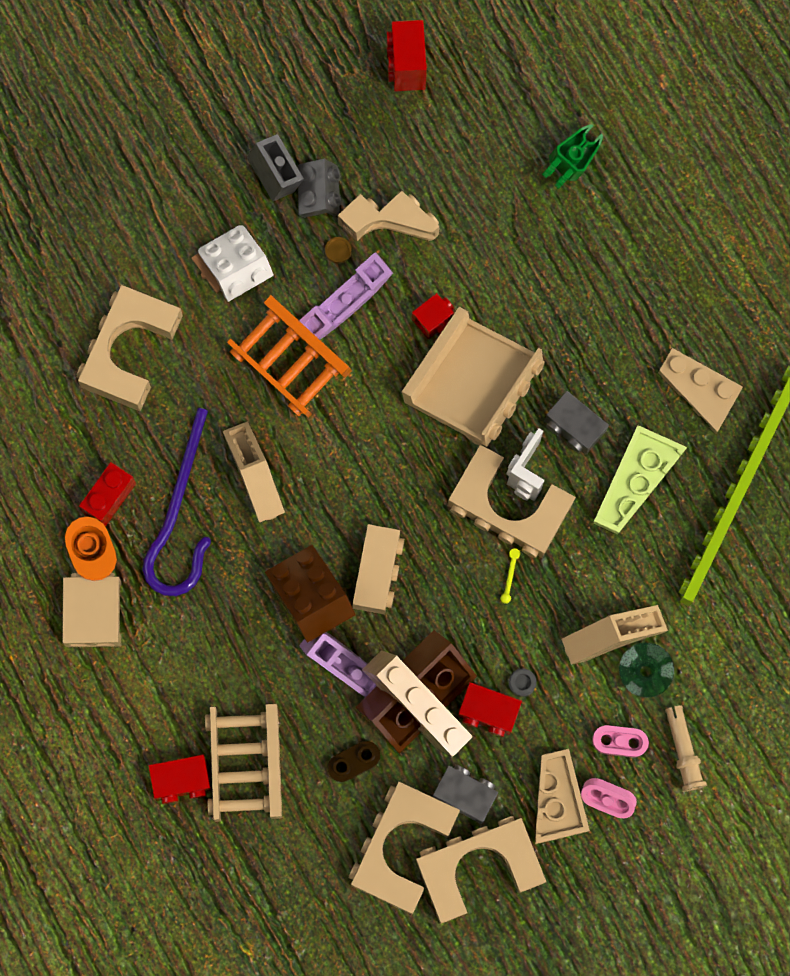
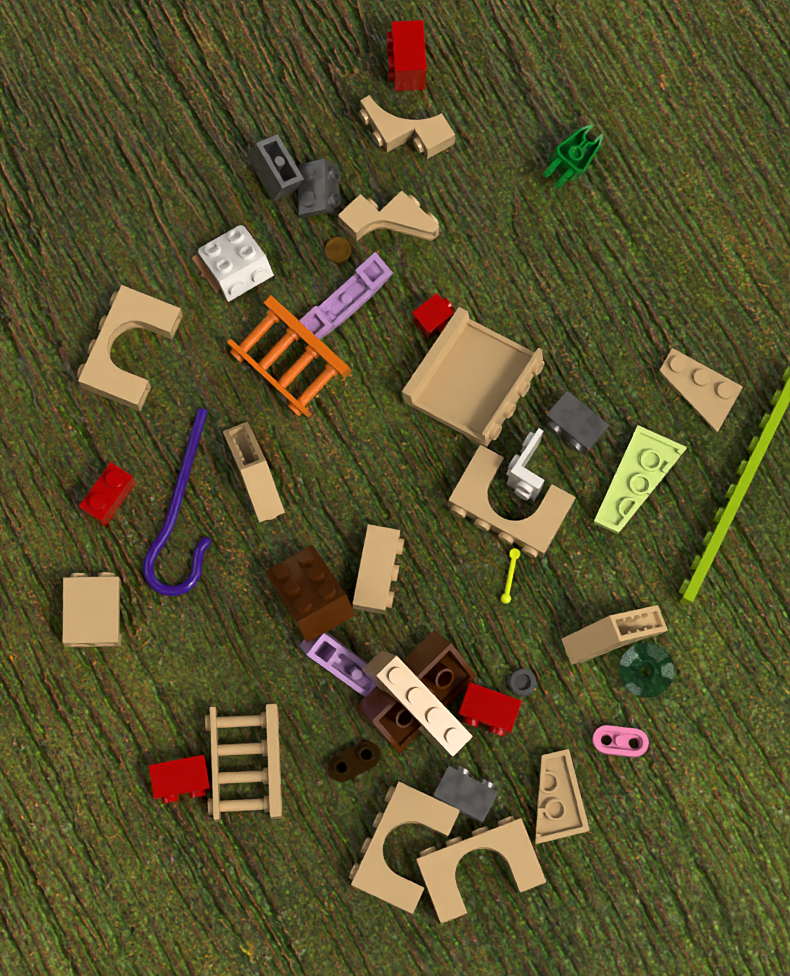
(90, 548): orange piece -> none
(429, 134): none -> tan arch
(608, 798): bright pink plate -> none
(687, 762): tan pin -> none

